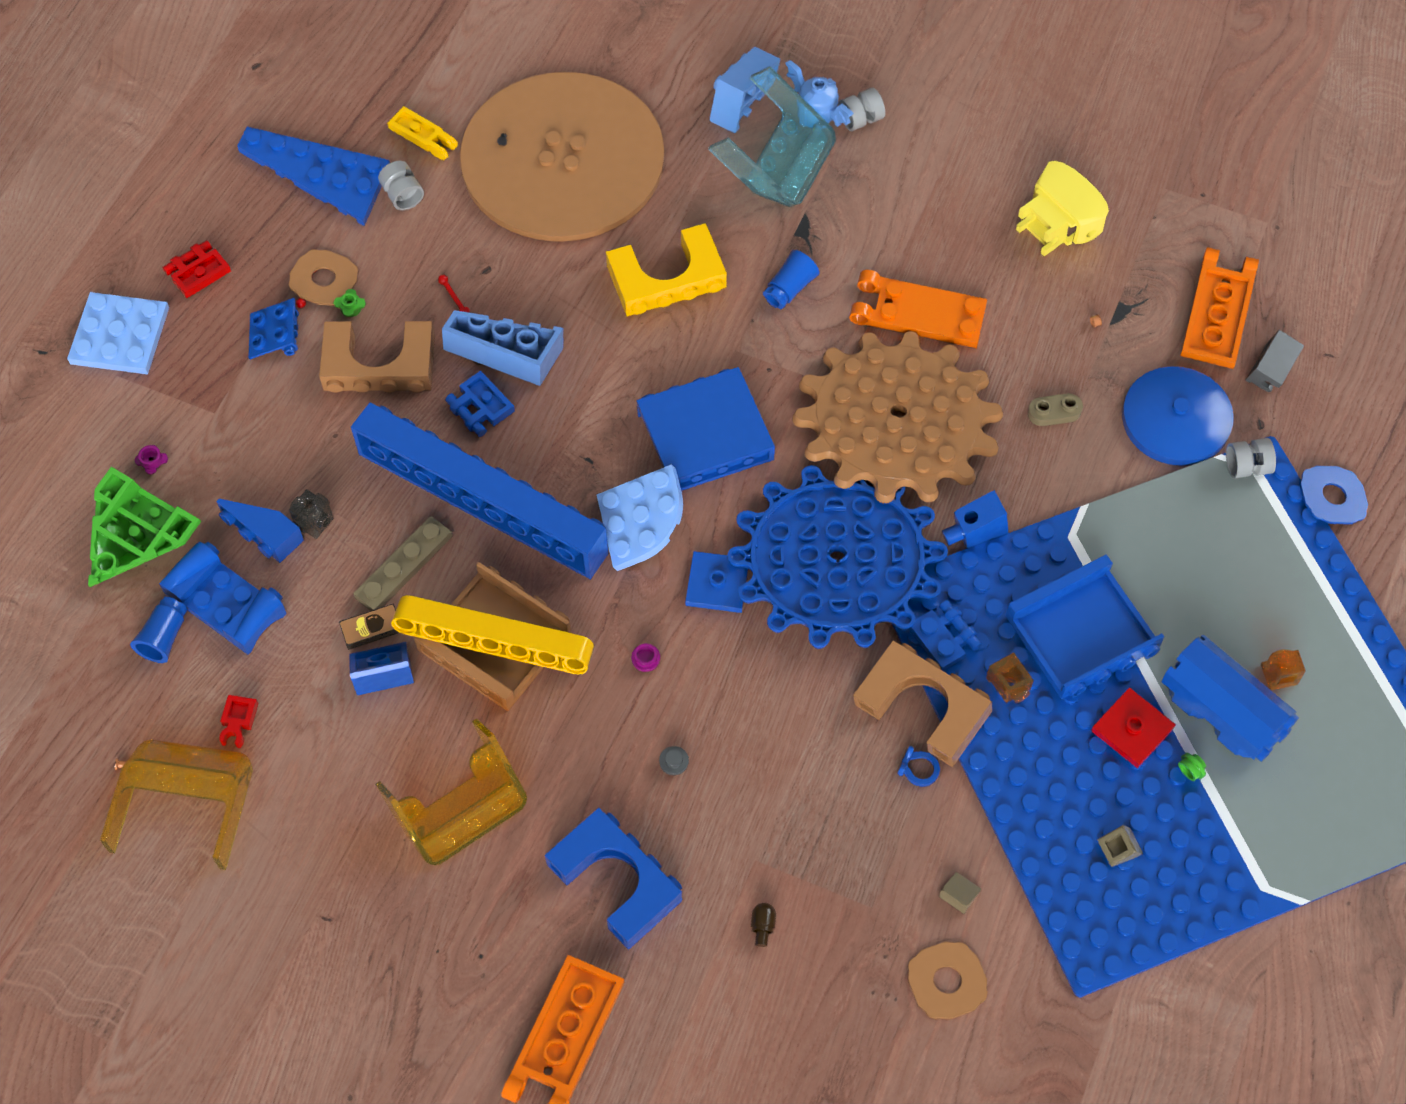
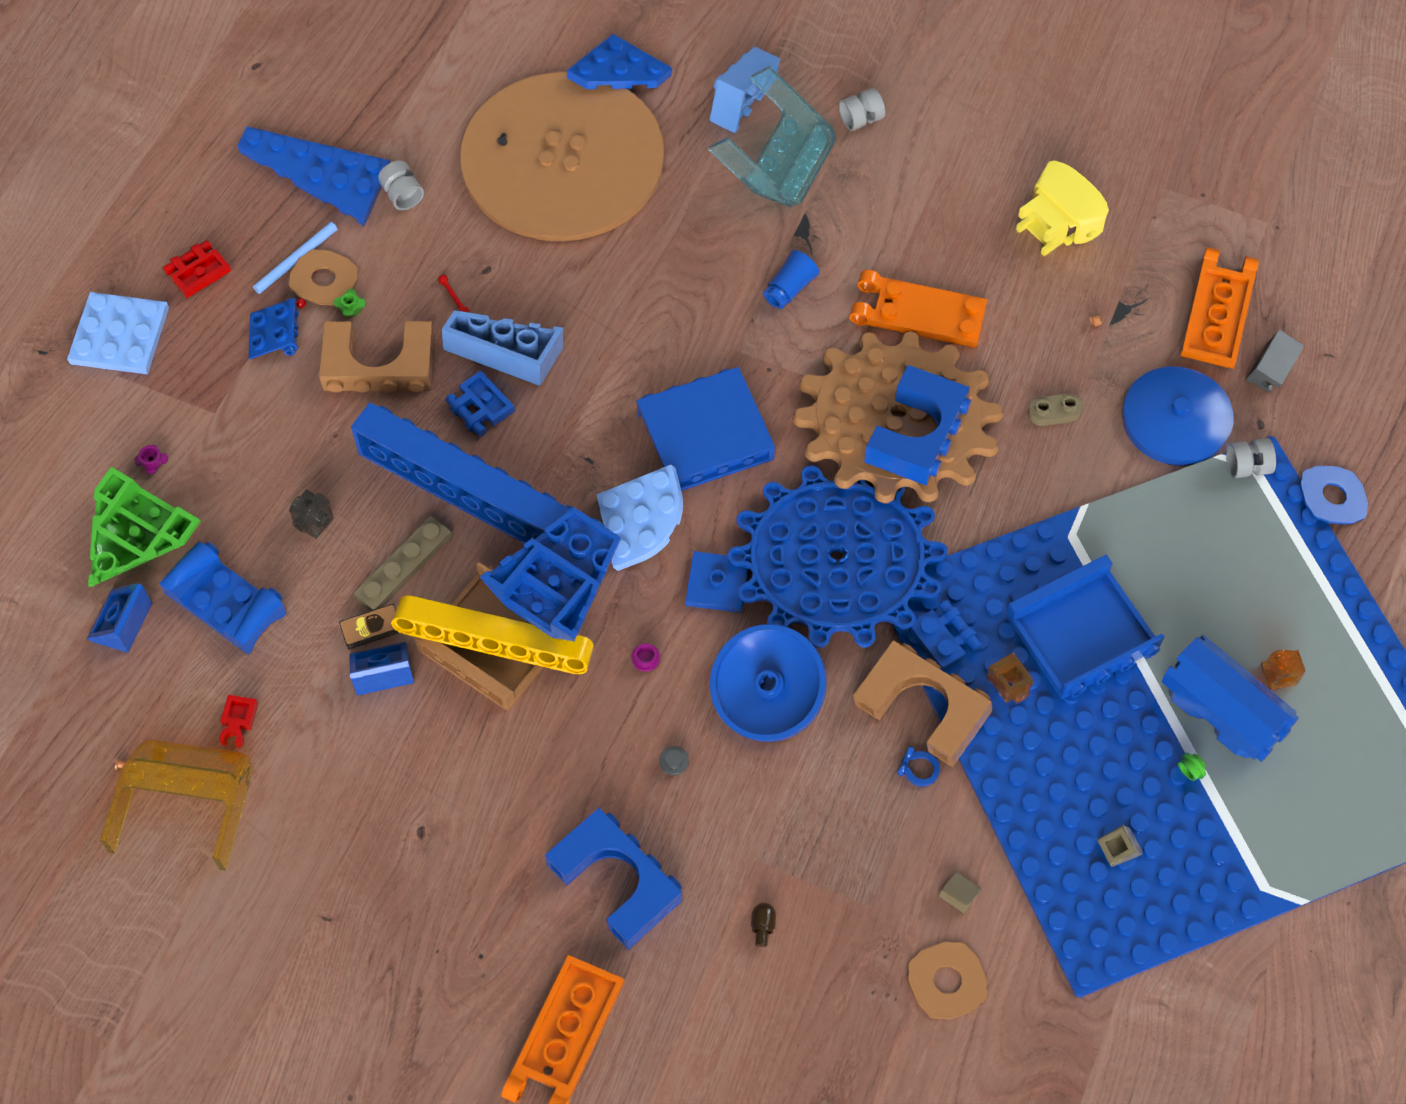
(121, 617): none -> blue slope
(160, 631): blue plant -> none
(266, 527): blue slope -> none
(290, 261): none -> light blue bar
(422, 132): yellow hinge -> none
(466, 811): clear yellow windscreen -> none
(556, 574): none -> blue wedge
(618, 65): none -> blue plate
(642, 293): yellow arch -> none
(768, 683): none -> blue dish
(820, 95): medium blue helmet -> none
(919, 456): none -> blue arch
(978, 522): blue torso -> none
(1133, 727): red plate -> none

